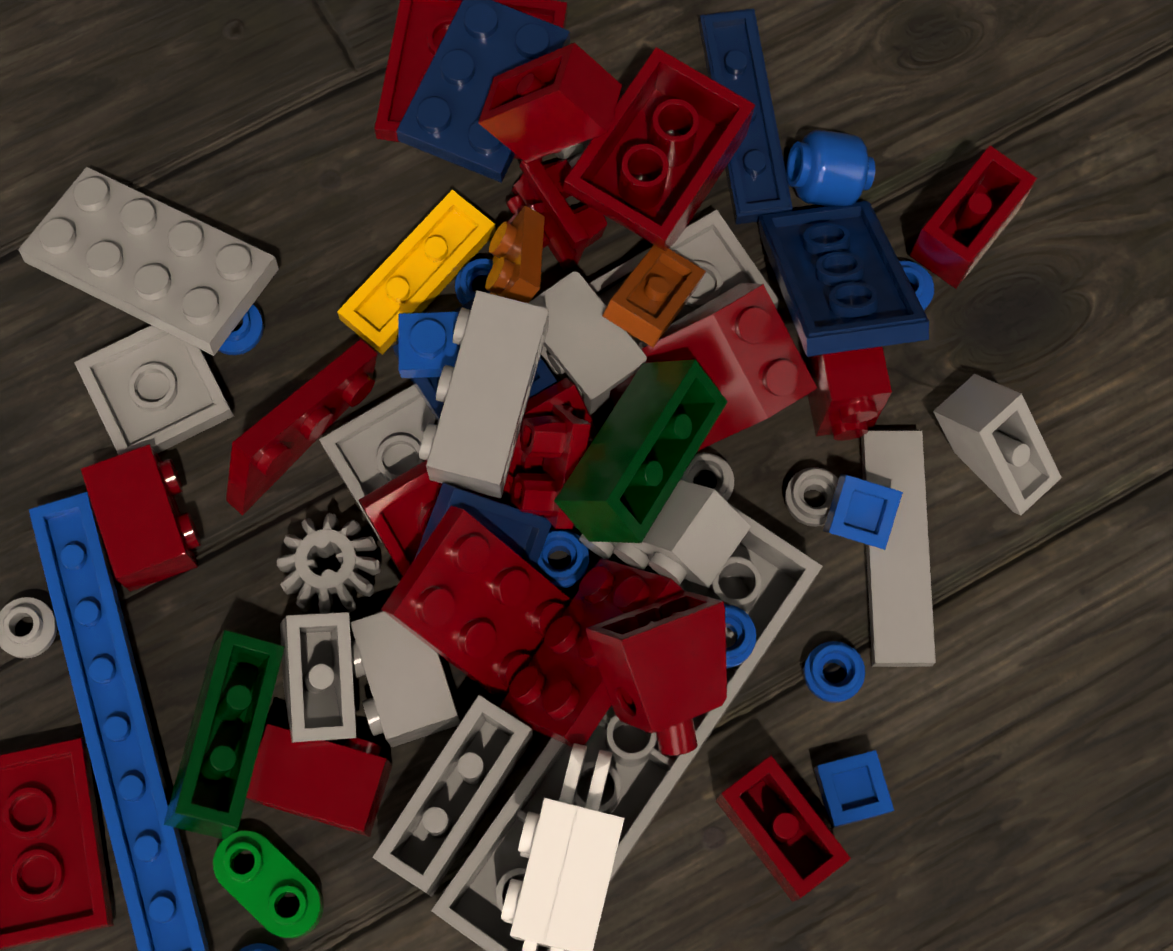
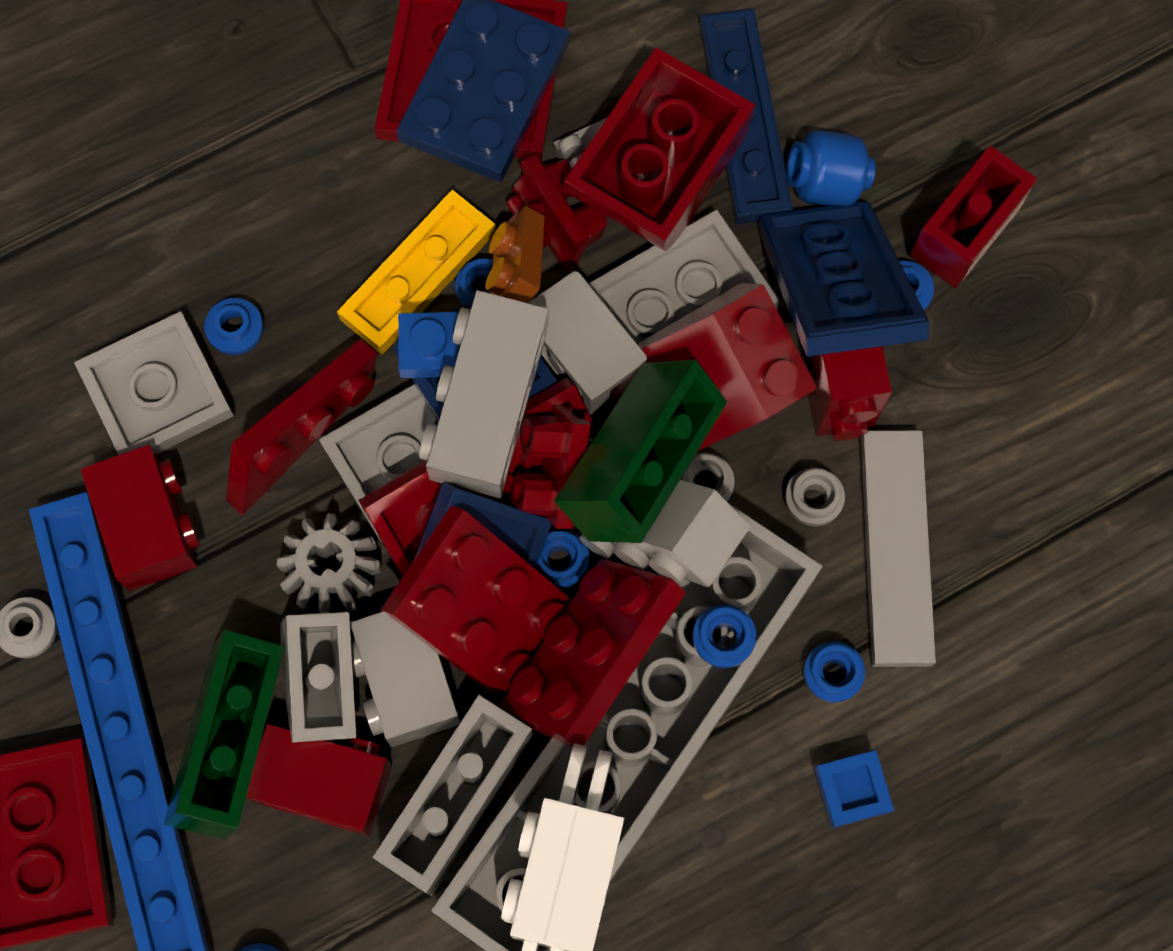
(149, 260): light grey plate -> none
(267, 883): green plate -> none
(551, 103): dark red brick -> none
(654, 294): dark orange plate -> none
(664, 666): dark red torso -> none
(782, 829): dark red brick -> none
(862, 511): blue plate -> none
(998, 441): light grey slope -> none

